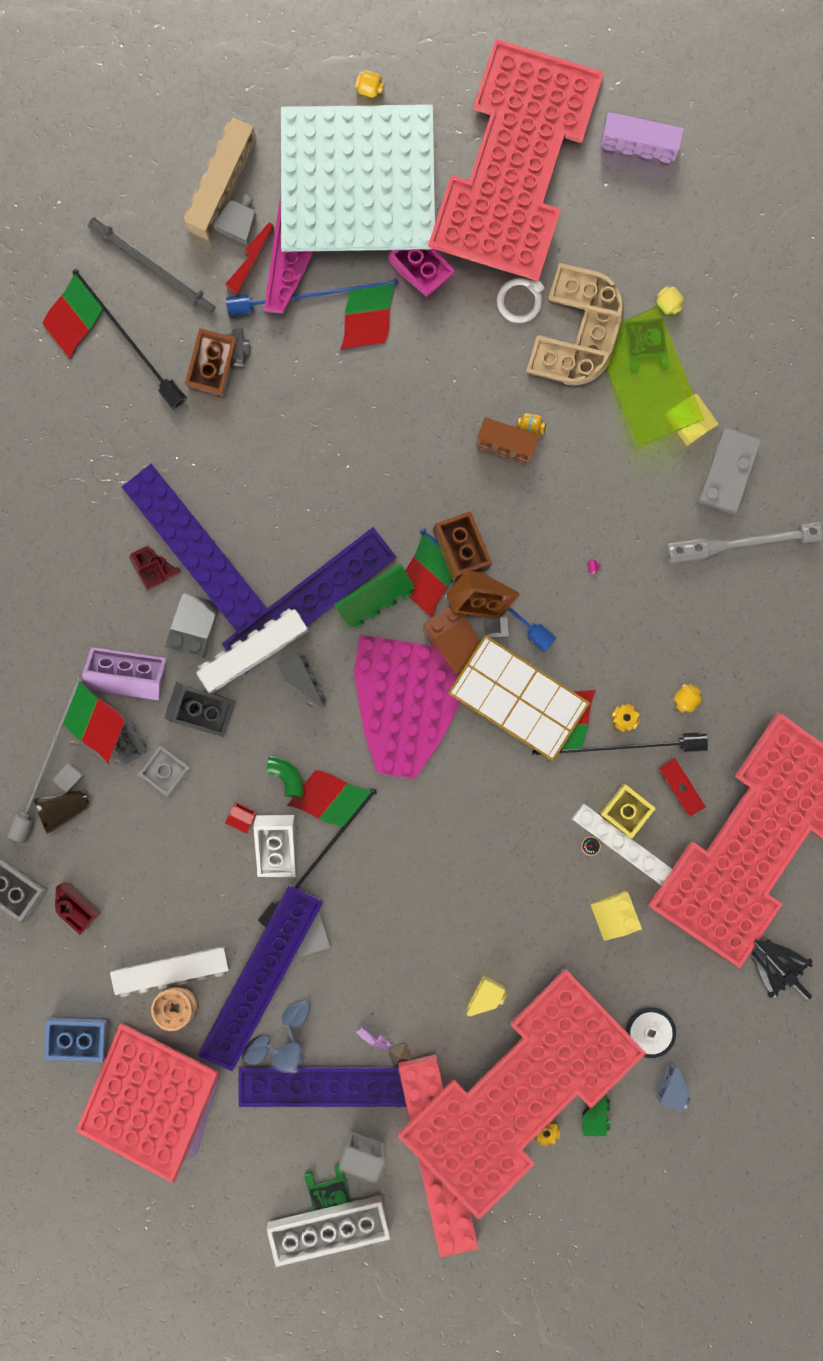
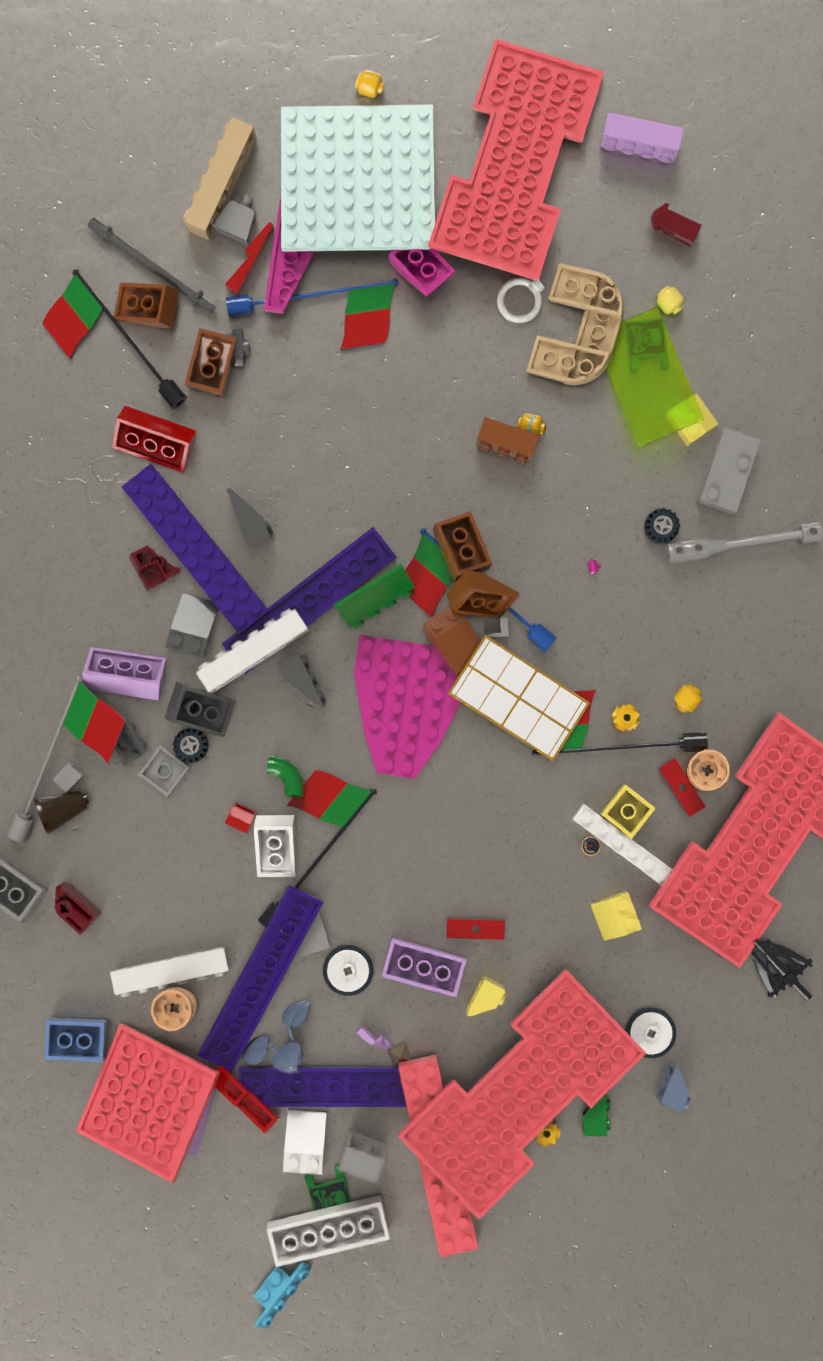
(146, 304): none -> dark orange slope
(153, 438): none -> red slope
(185, 742): none -> black wheel
(245, 1100): none -> red slope
(251, 522): none -> dark grey slope
(277, 1290): none -> medium azure bracket
(304, 1141): none -> white slope
(335, 974): none -> white wheel
(424, 967): none -> lavender brick
(487, 929): none -> red tile
(664, 519): none -> black wheel
(675, 225): none -> dark red piece
(717, 764): none -> light nougat wheel

